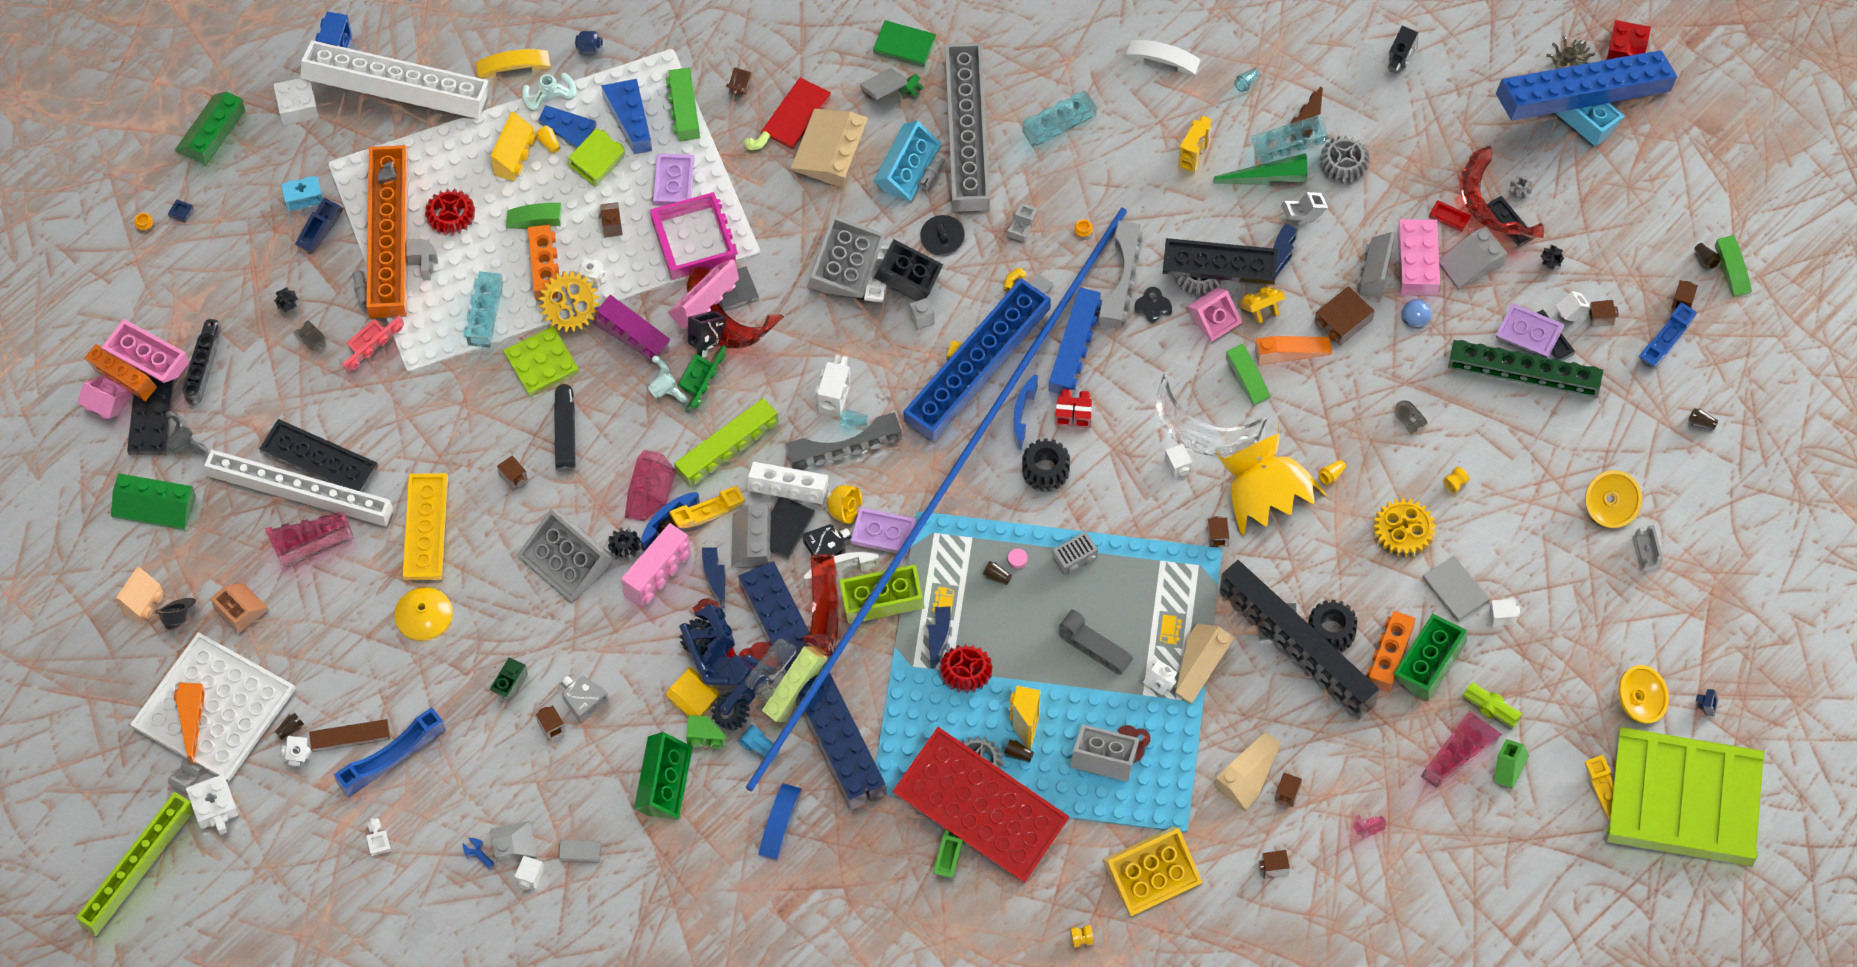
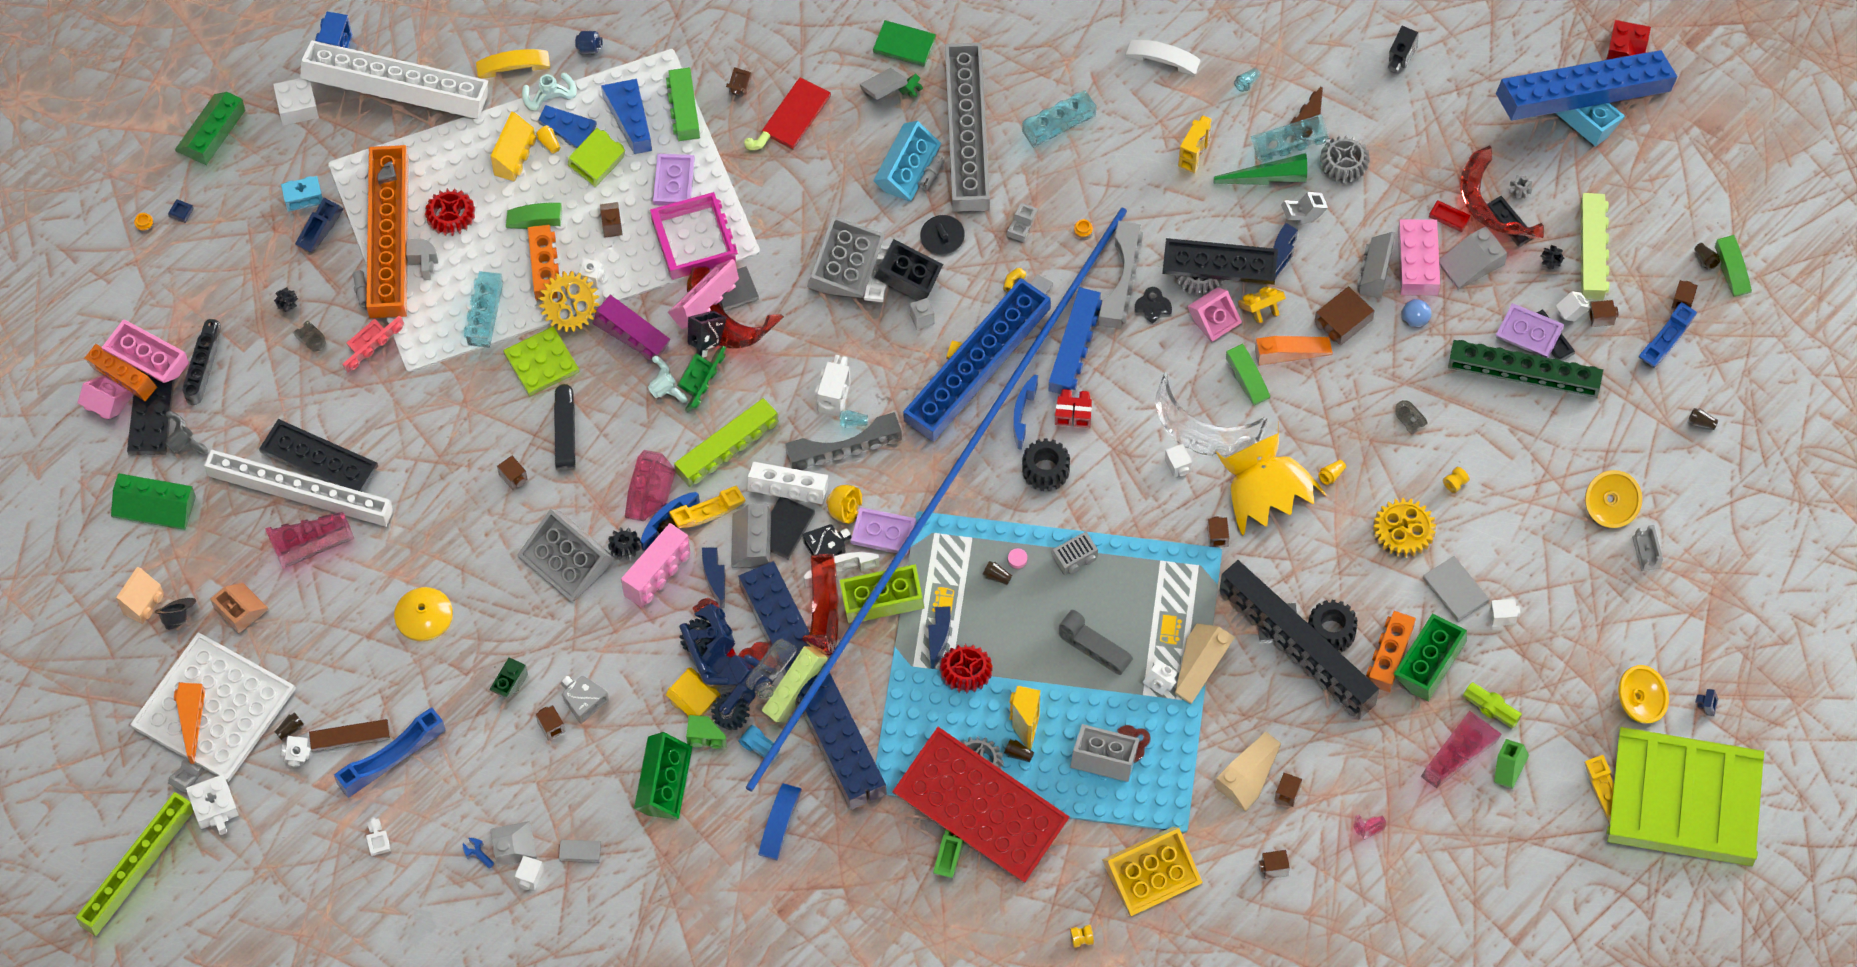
(425, 526): yellow plate -> none
(830, 145): tan slope -> none
(1570, 54): animal -> none
(1594, 246): none -> yellowish green brick

